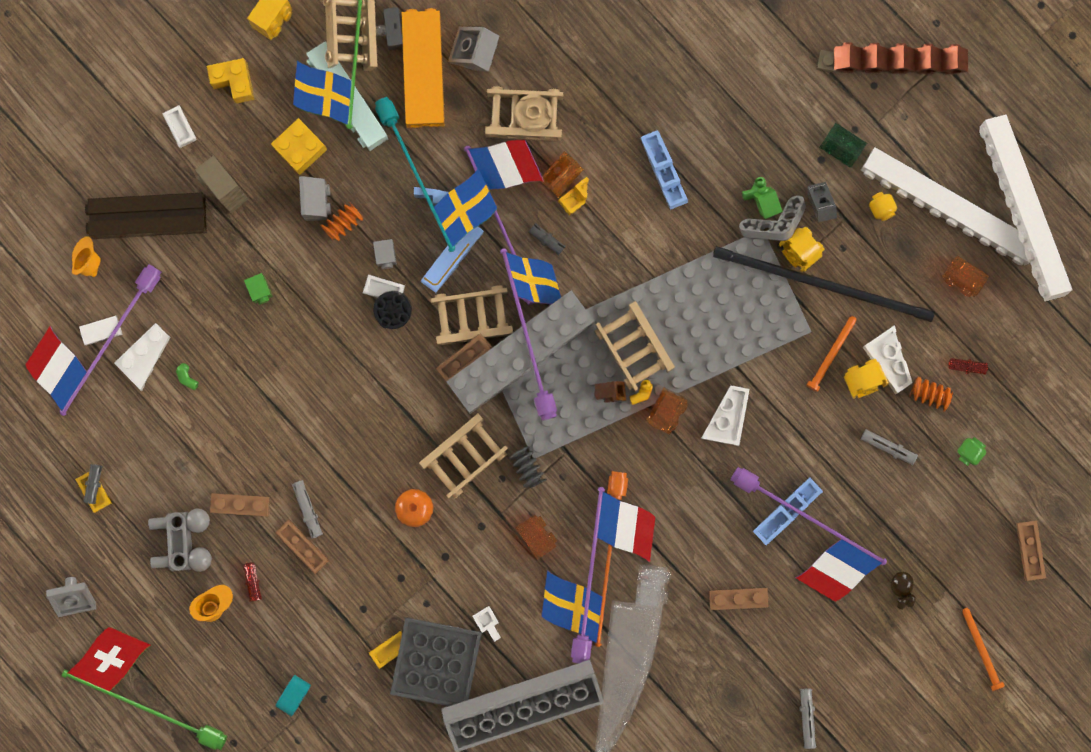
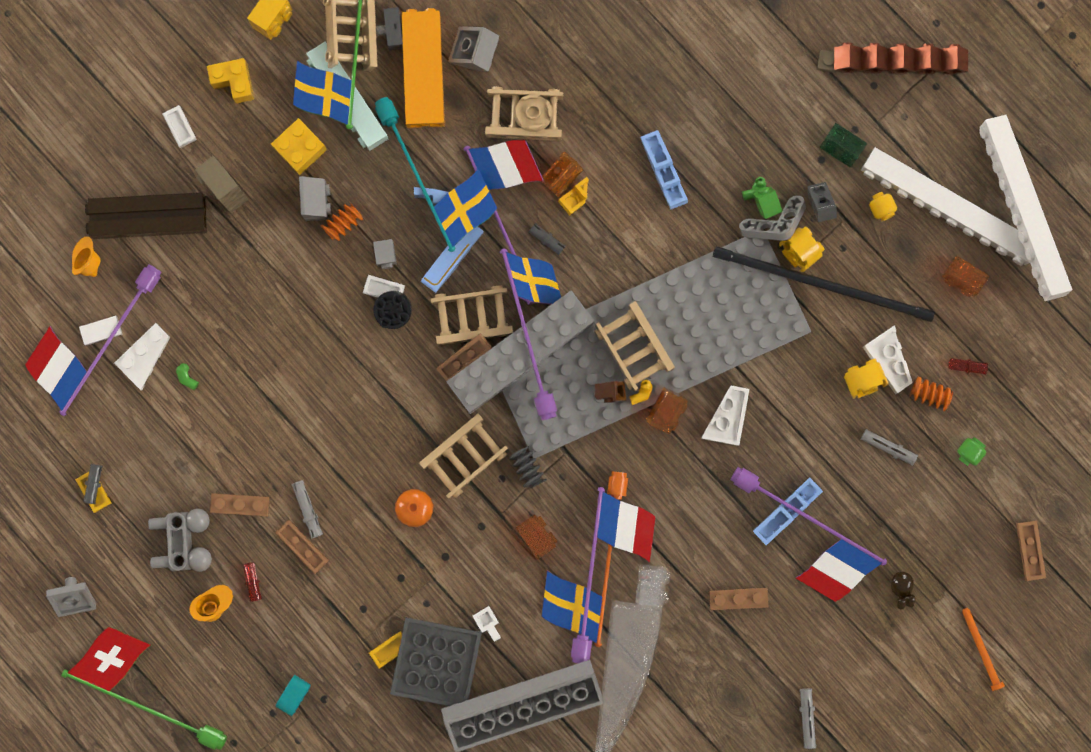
(258, 289): bright green brick -> none
(831, 355): orange bar -> none

